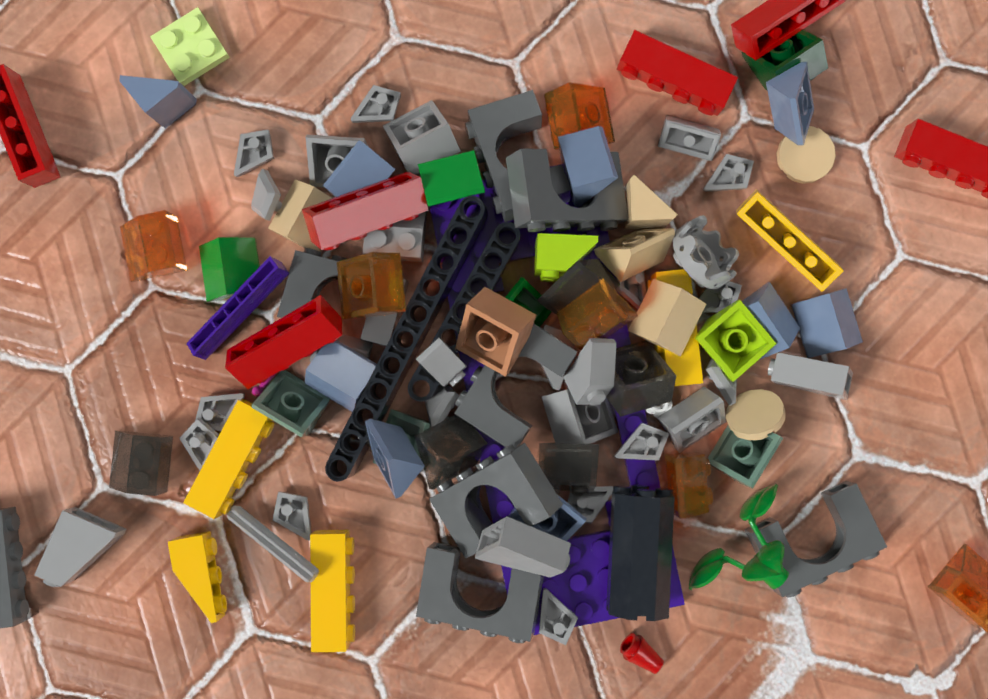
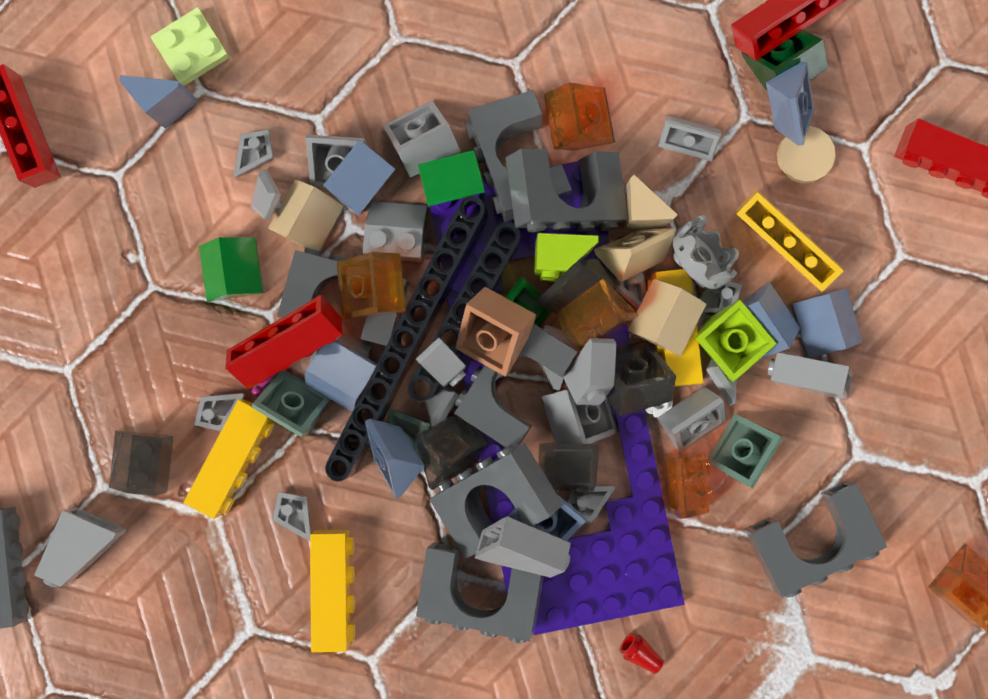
(153, 246): clear orange slope -> none
(197, 570): yellow slope -> none
(199, 441): light grey piece -> none
(237, 308): dark purple piece -> none
(273, 543): light grey axle -> none
(365, 210): brick -> none
(377, 106): light grey piece -> none
(555, 618): light grey piece -> none
(586, 163): sand blue slope -> none
(640, 552): black brick -> none
(643, 444): light grey piece -> none
(676, 74): red brick -> none
(731, 174): light grey piece -> none
(755, 414): tan tile -> none
(765, 565): green plant -> none

